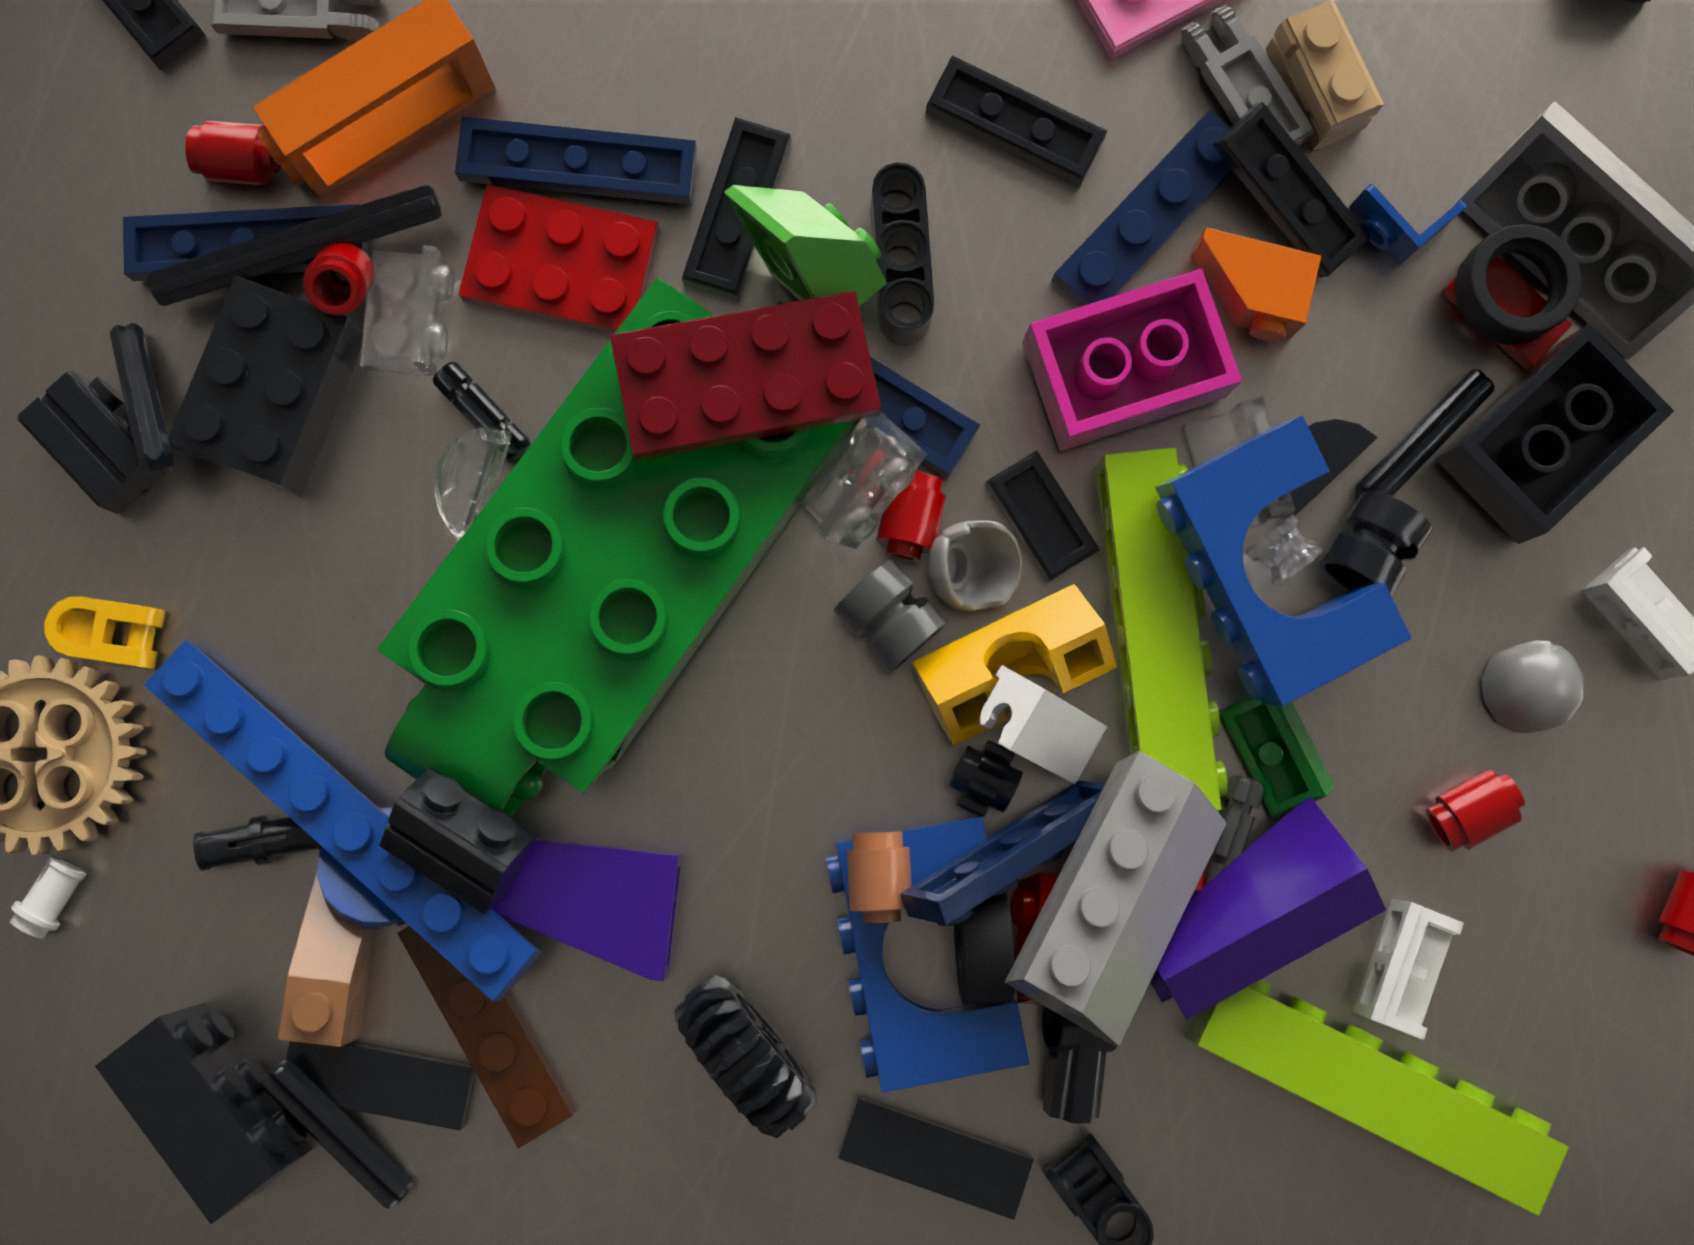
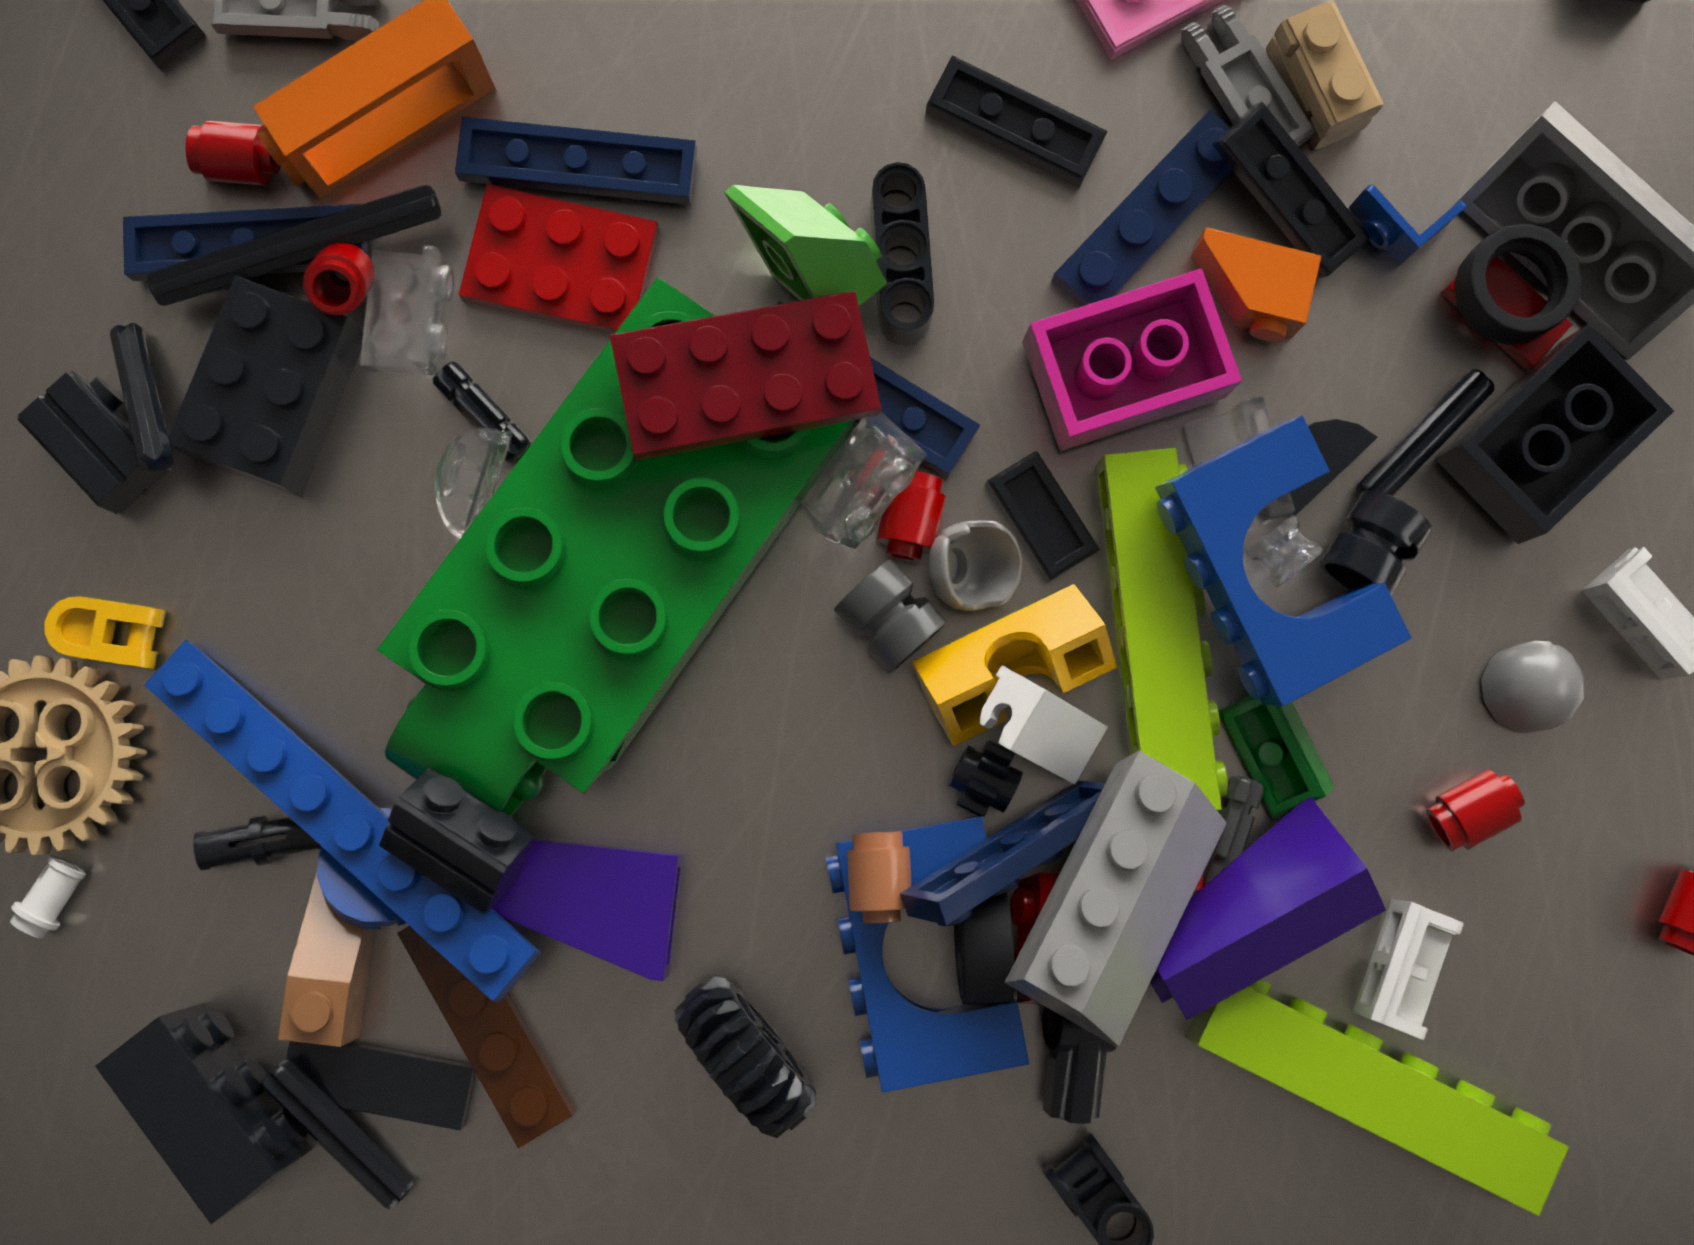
(722, 246): black tile -> none
(936, 1157): black tile -> none

